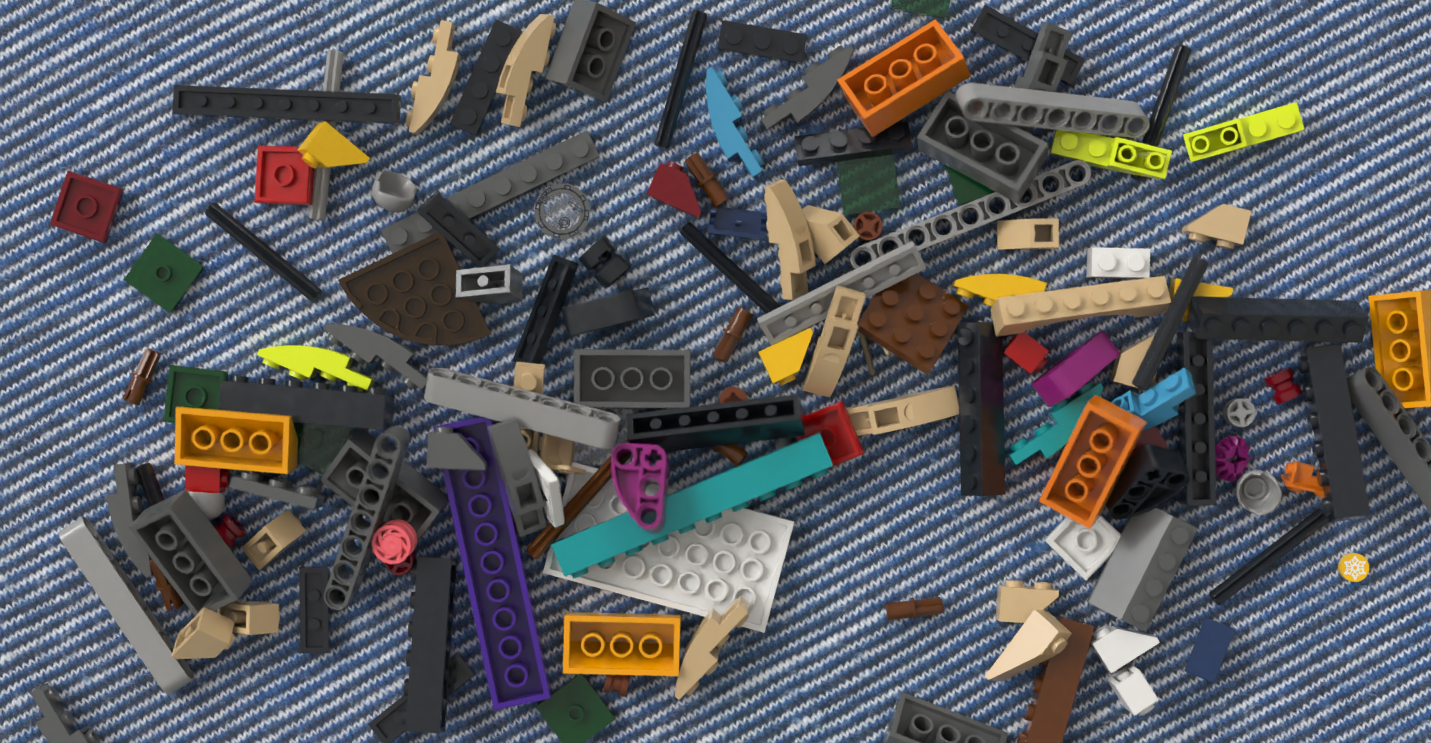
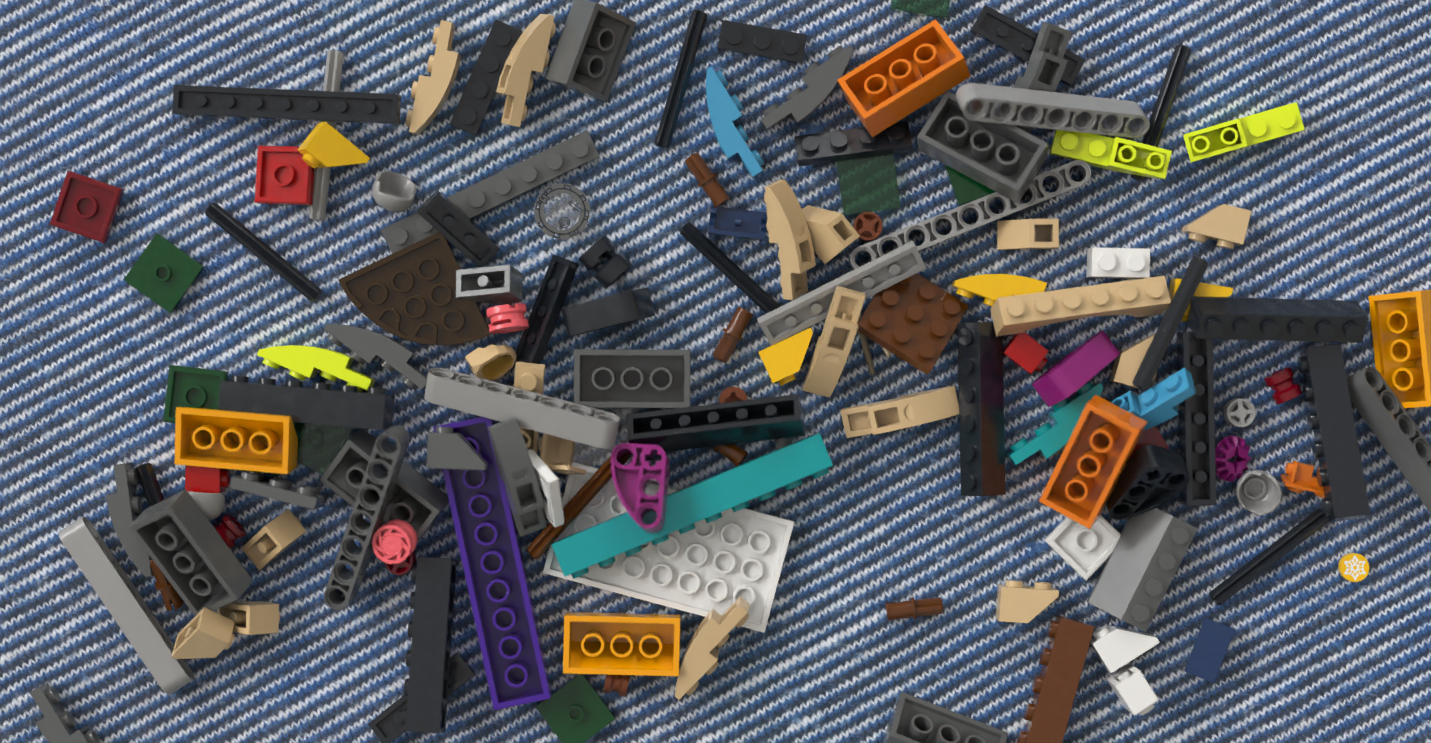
(142, 376): reddish brown axle -> none
(314, 612): black plate -> none
(491, 361): none -> tan rock
(507, 318): none -> coral wheel
(674, 189): dark red slope -> none
(836, 432): red plate -> none
(1035, 642): tan slope -> none

